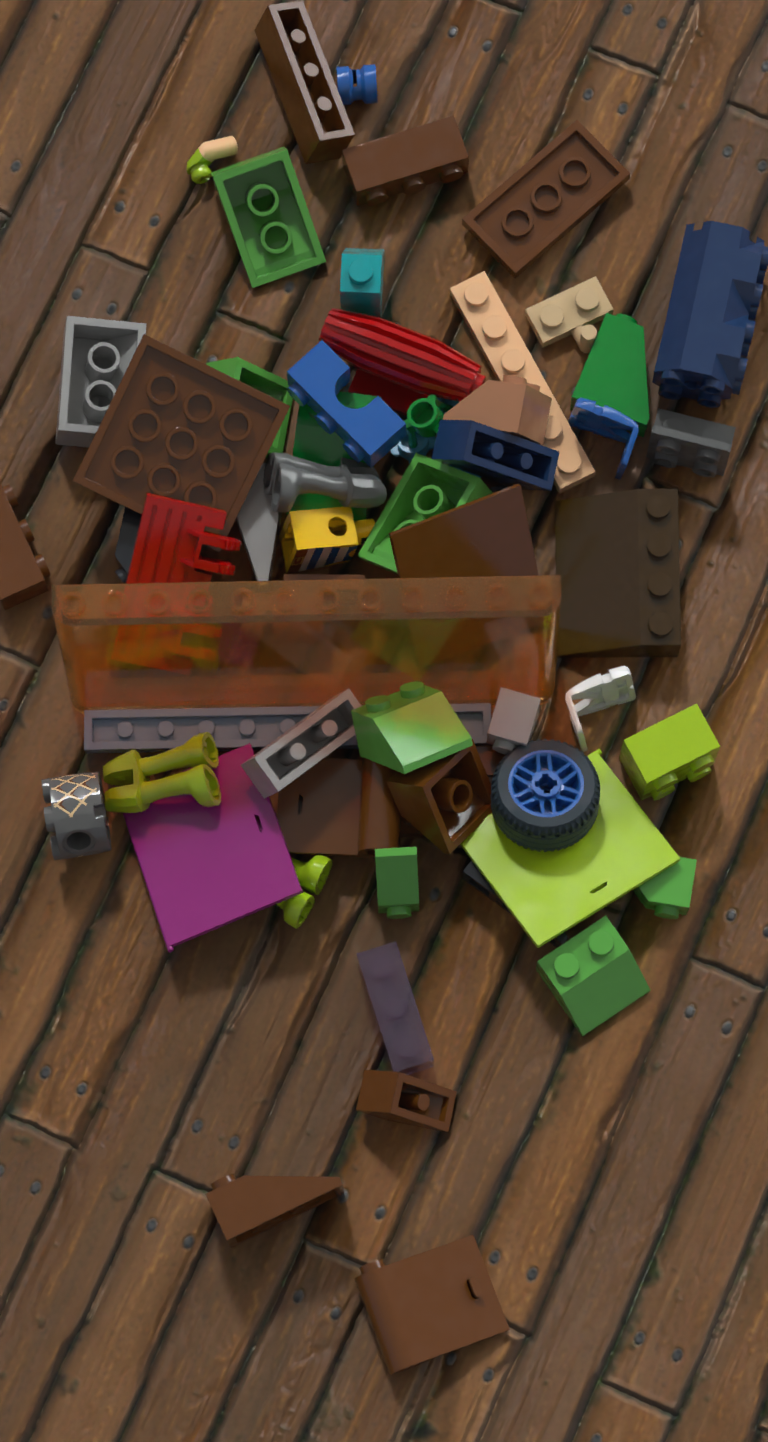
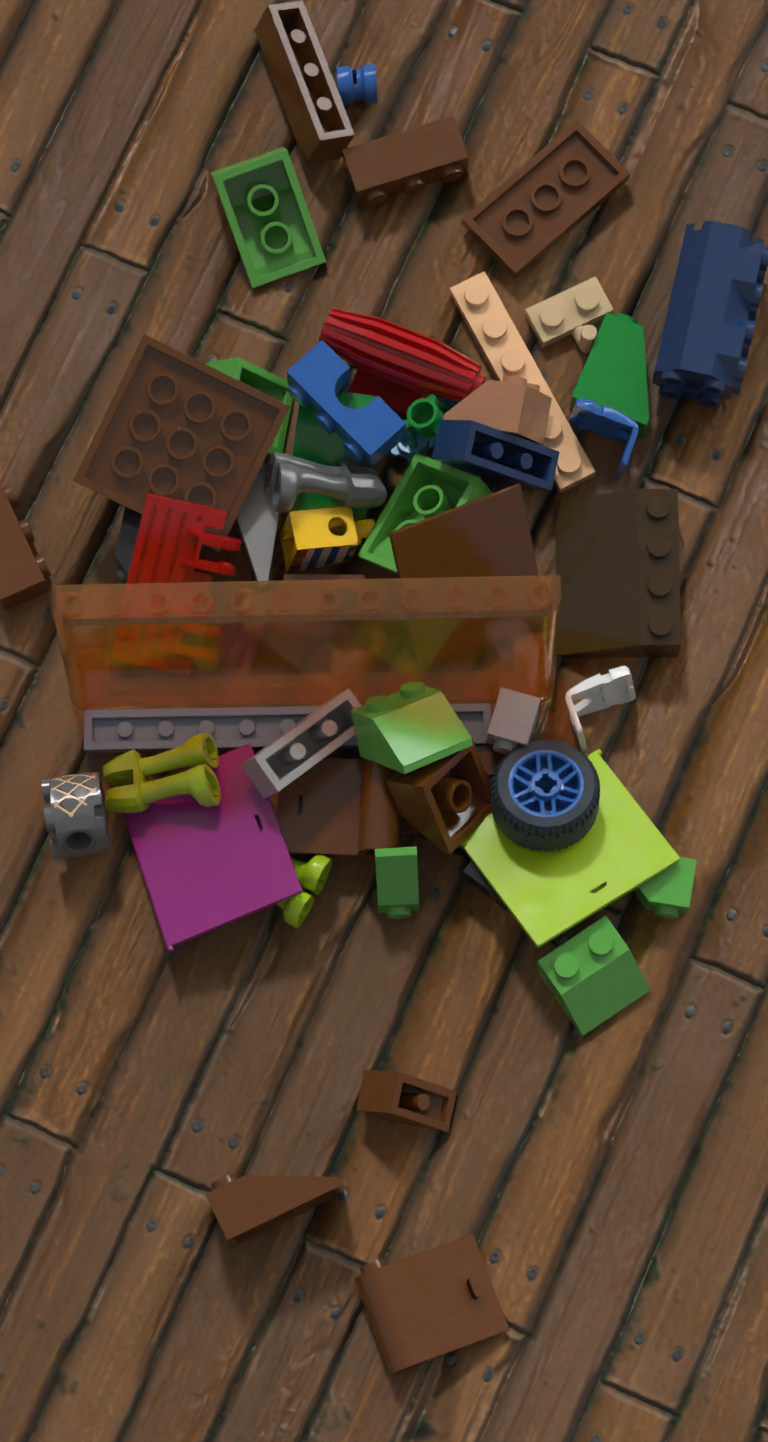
(91, 370): light grey slope -> none
(208, 152): arm -> none
(362, 281): teal slope -> none
(395, 1009): clear purple brick -> none
(669, 753): lime brick -> none
(690, 443): dark grey bracket -> none

